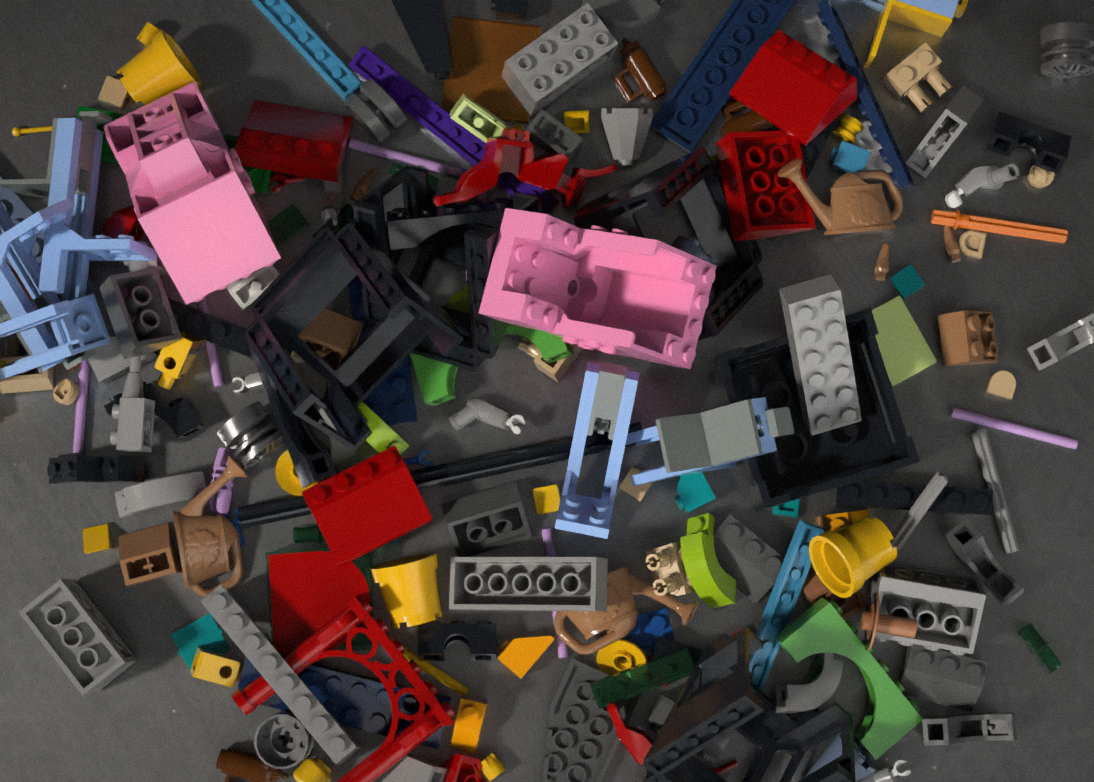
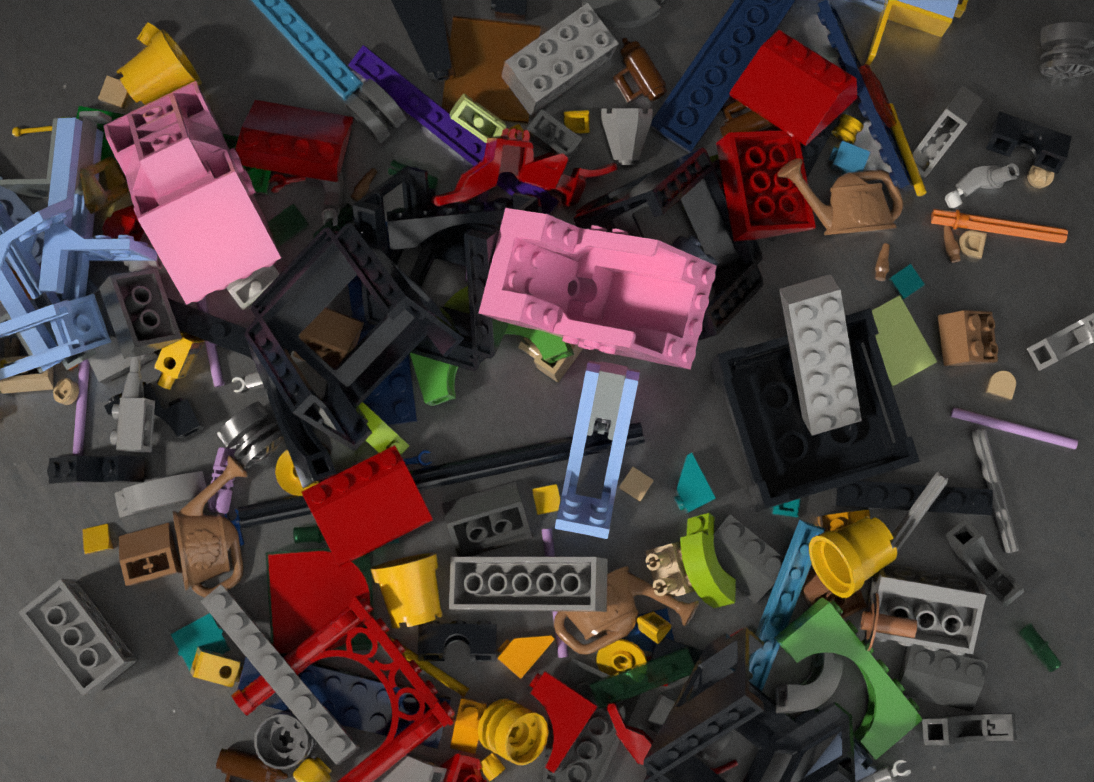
(94, 194): none -> clear yellow tile
(406, 158): lavender piece -> none
(488, 413): light grey arm -> none
(513, 731): none -> yellow wheel
(567, 713): none -> red arch
(653, 626): none -> yellow slope
(712, 438): light grey piece -> none
(878, 95): none -> clear red tile
(907, 156): none -> yellow bar
(908, 74): tan brick -> none

